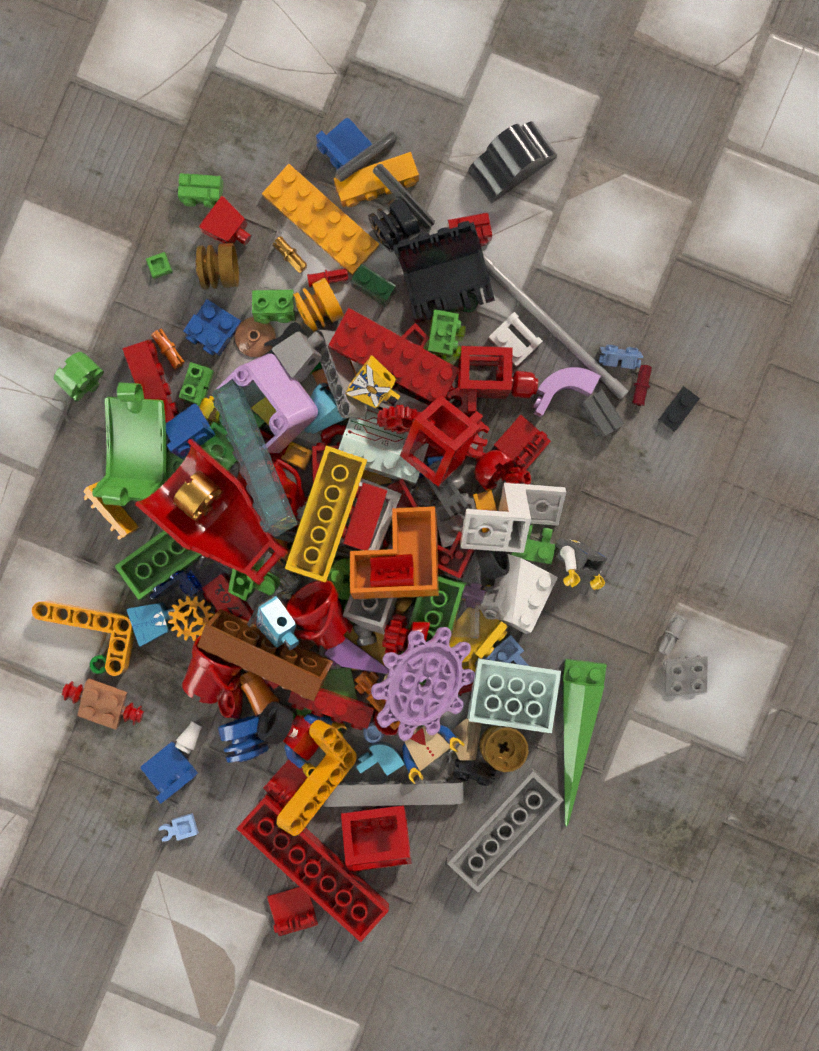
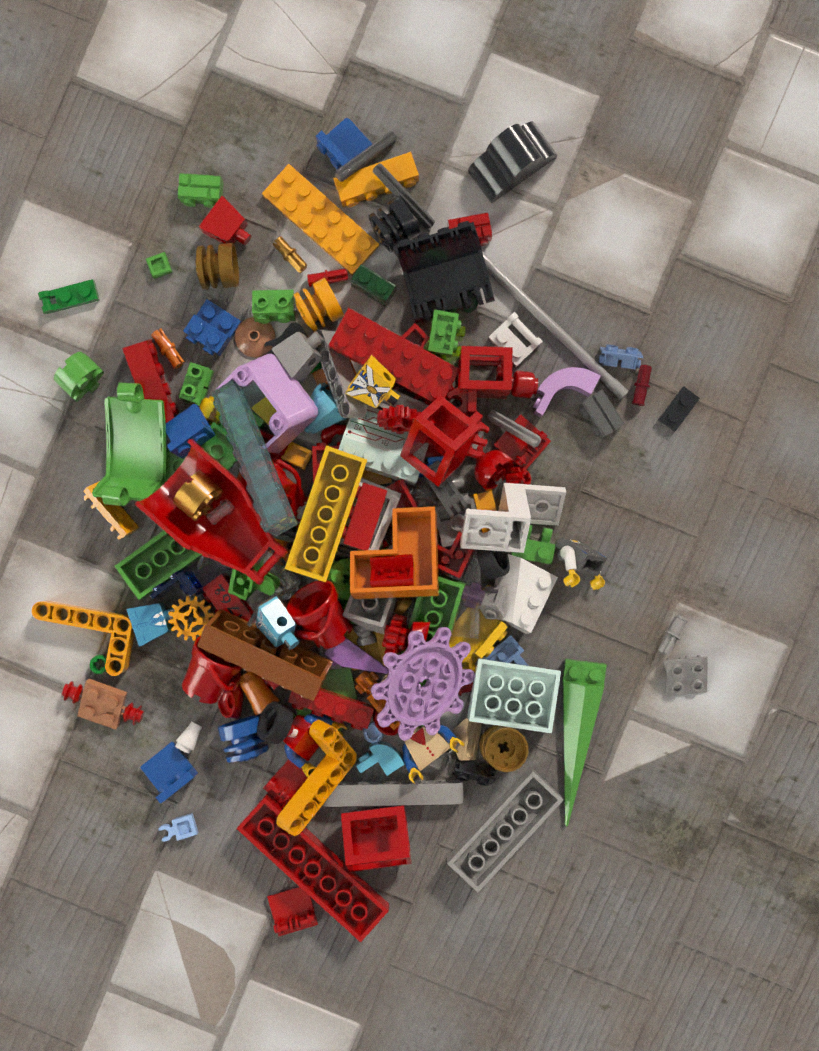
(69, 296): none -> green plate
(224, 508): none -> clear pin
(514, 428): none -> light grey axle

